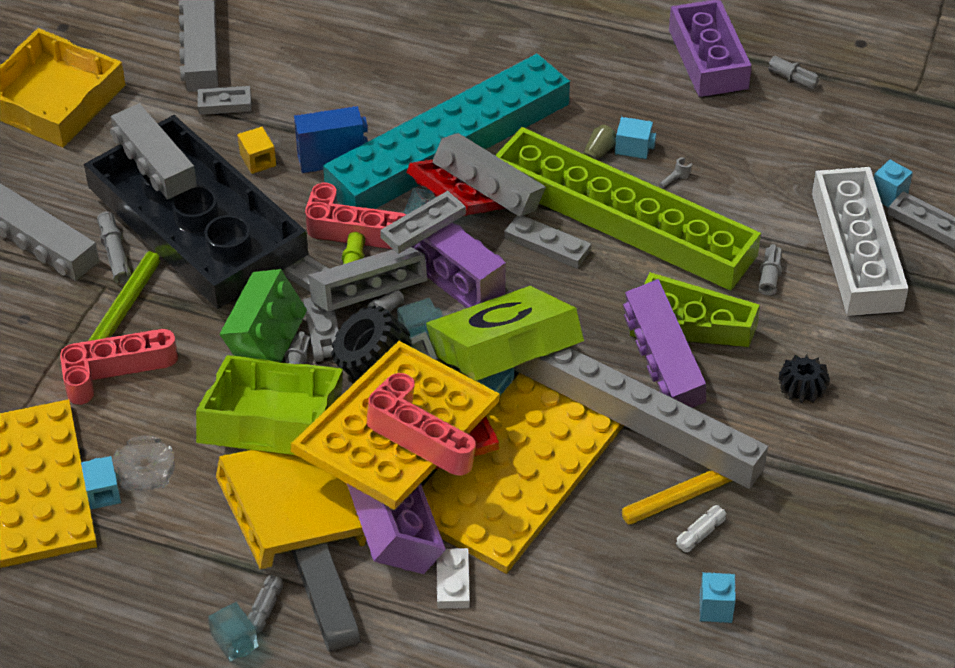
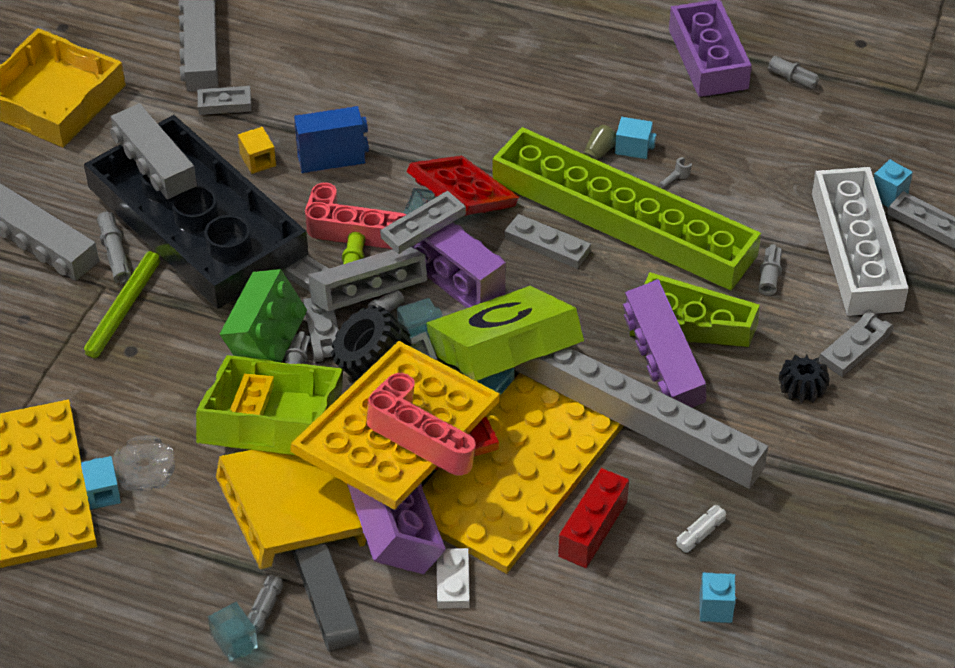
(112, 358): coral beam -> none
(253, 394): none -> yellow plate
(482, 114): teal brick -> none
(489, 174): light grey brick -> none
(593, 518): none -> red brick
(673, 496): yellow axle -> none
(856, 343): none -> light grey plate

